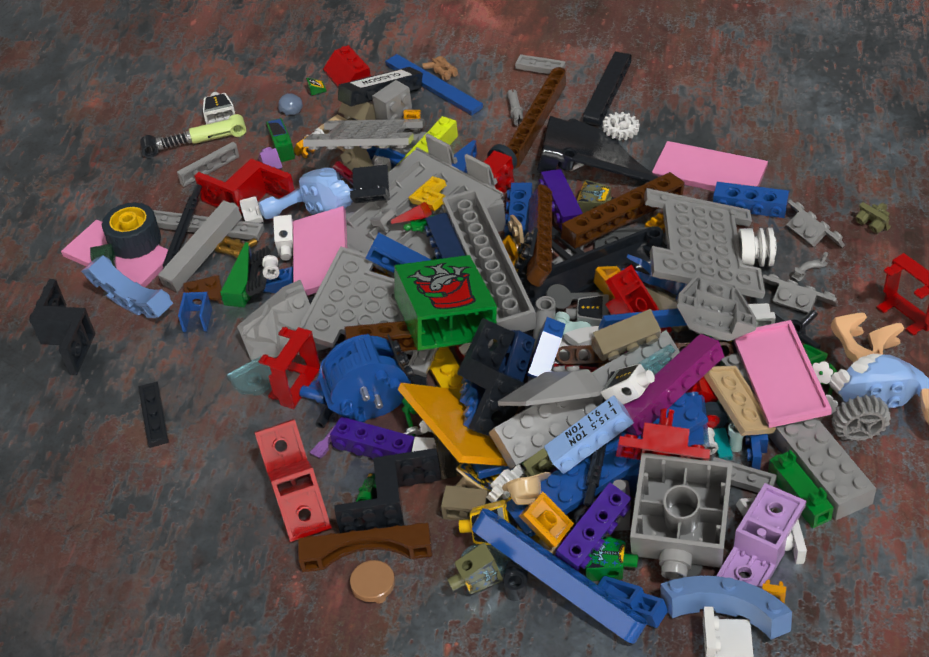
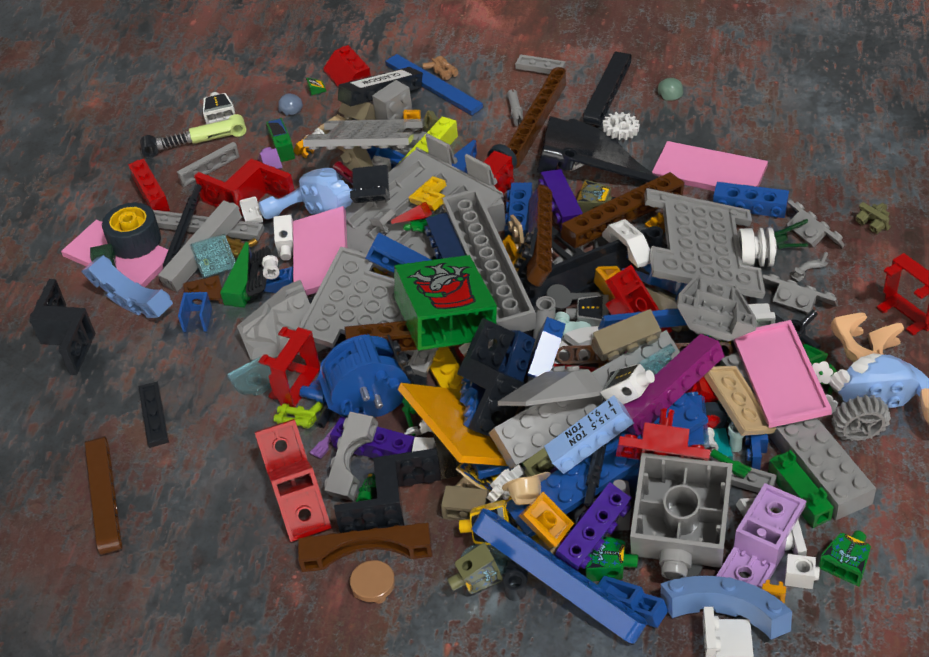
(103, 496): none -> reddish brown beam
(148, 185): none -> red brick
(213, 255): none -> clear light blue tile
(303, 417): none -> lime piece
(357, 431): none -> light grey arch
(430, 120): none -> olive tile
(631, 237): none -> white slope
(670, 89): none -> sand green hair
(737, 468): none -> green piece
(781, 236): none -> dark green plant
(799, 563): none -> white brick
(847, 557): none -> green torso

